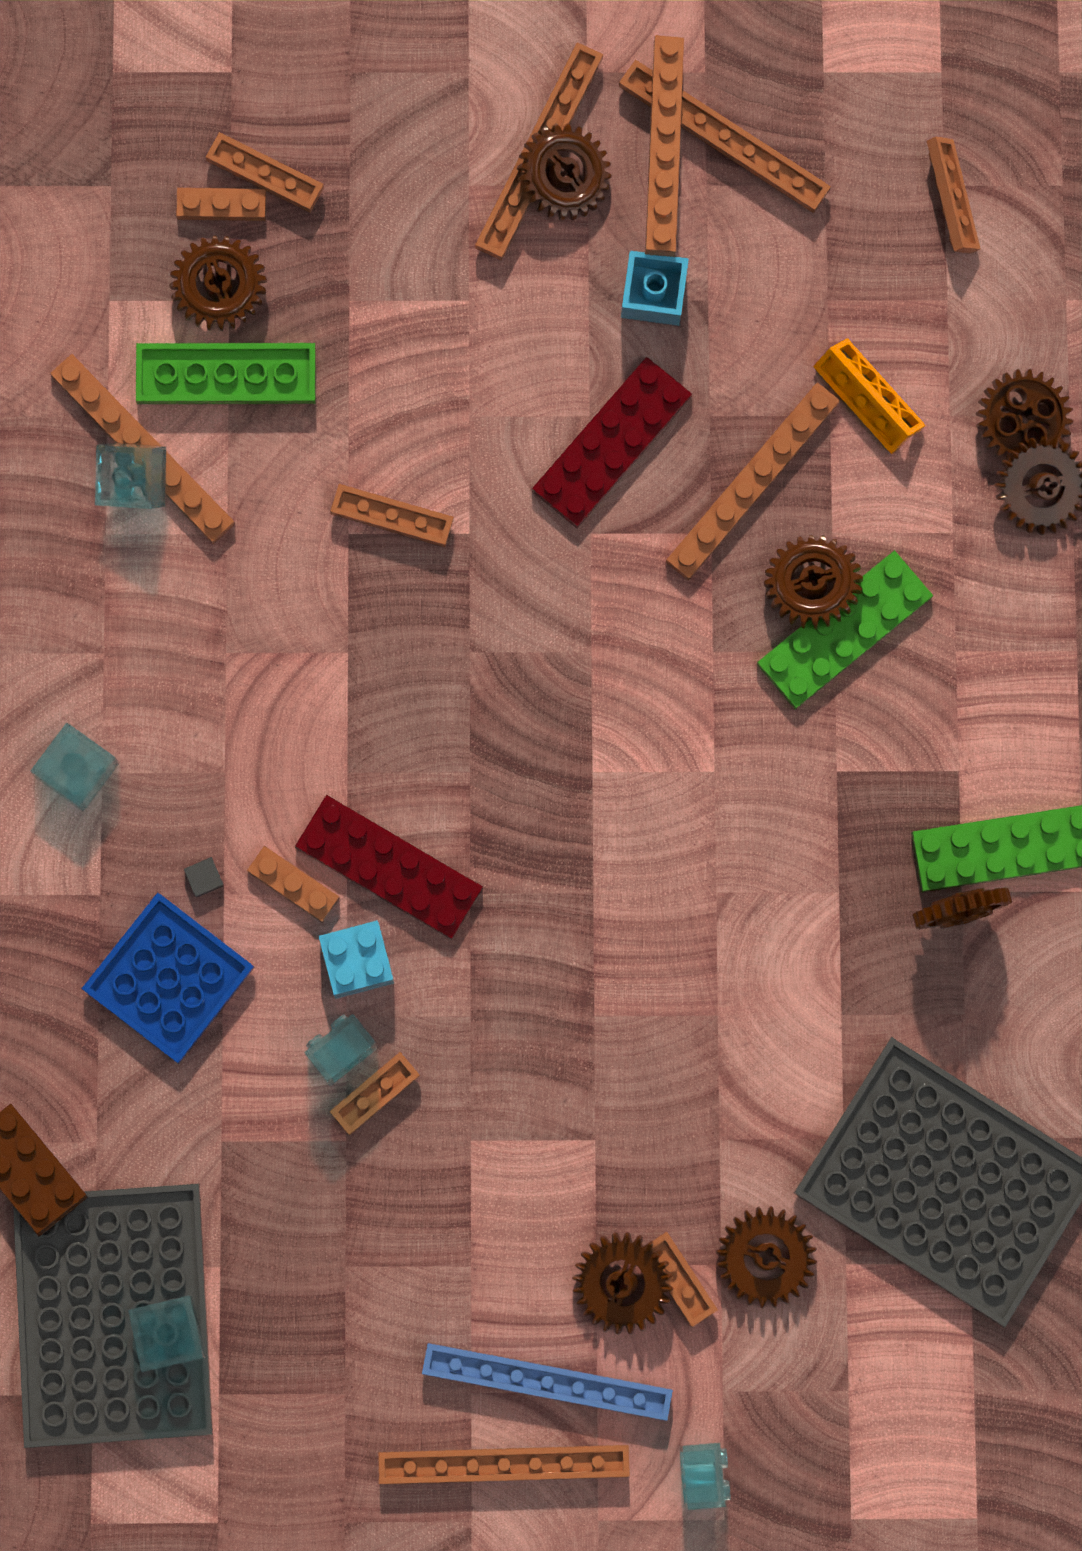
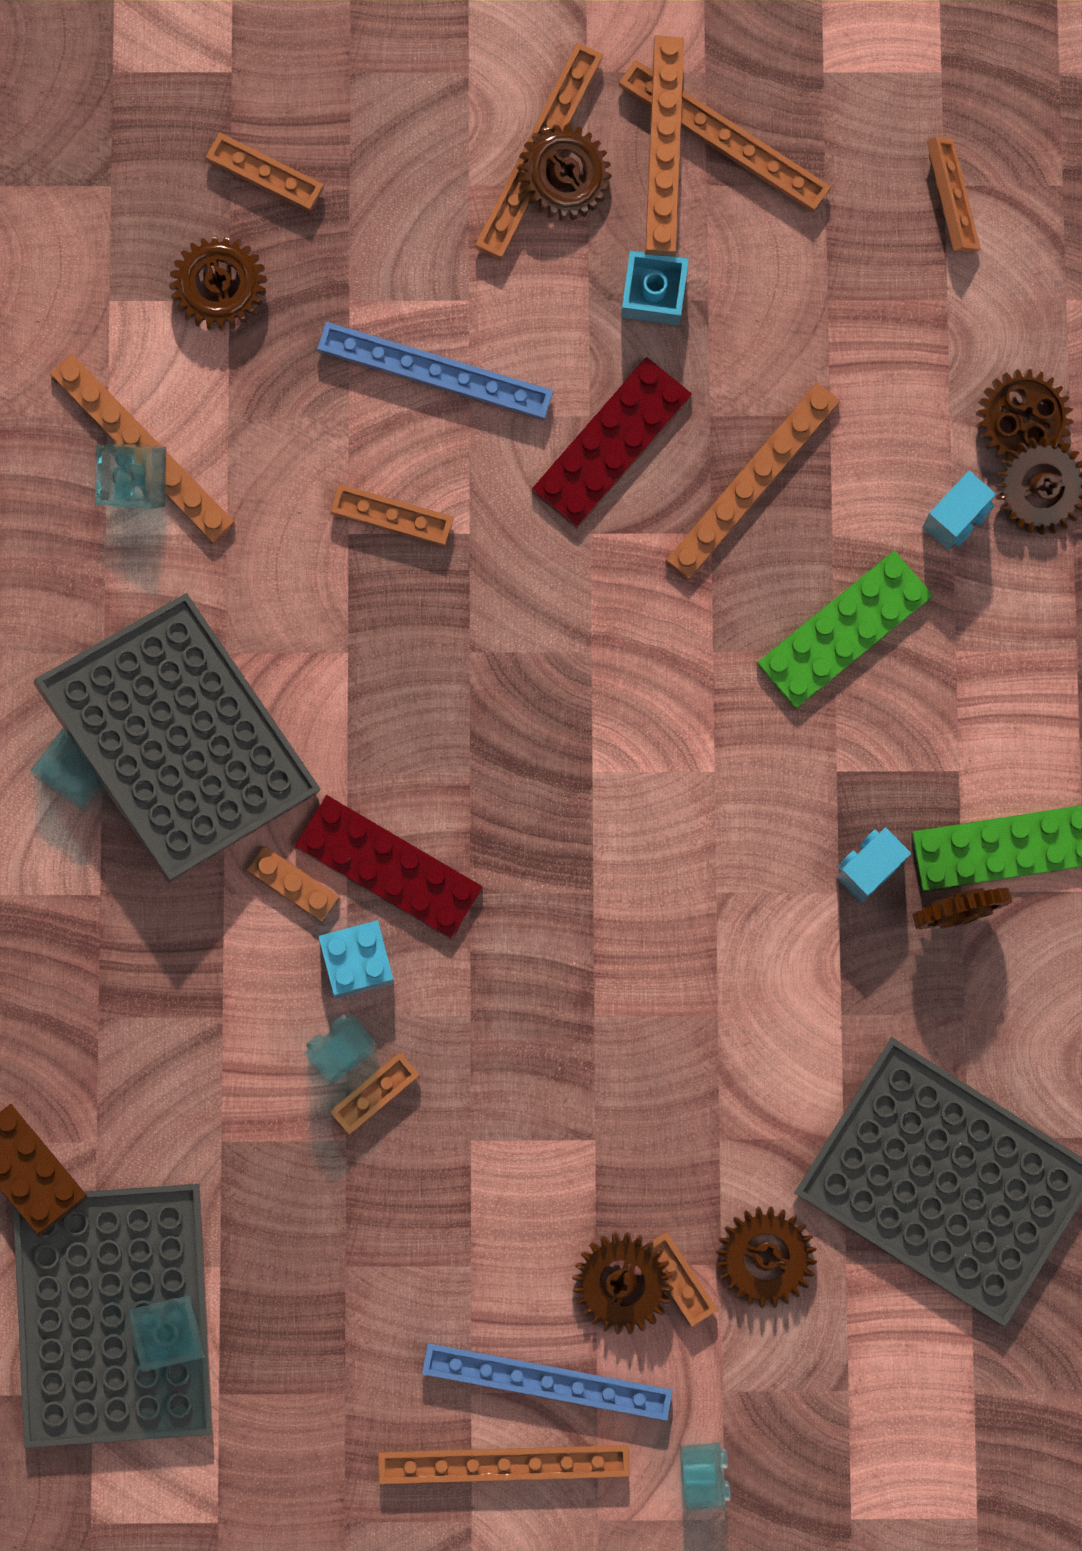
(168, 978): blue plate -> none
(177, 737): none -> dark grey plate
(203, 877): dark grey tile -> none
(221, 204): nougat plate -> none
(225, 373): bright green plate -> none
(435, 371): none -> medium blue plate
(785, 589): reddish brown gear -> none
(866, 397): light orange fence -> none
(873, 864): none -> medium azure brick
(956, 513): none -> medium azure brick

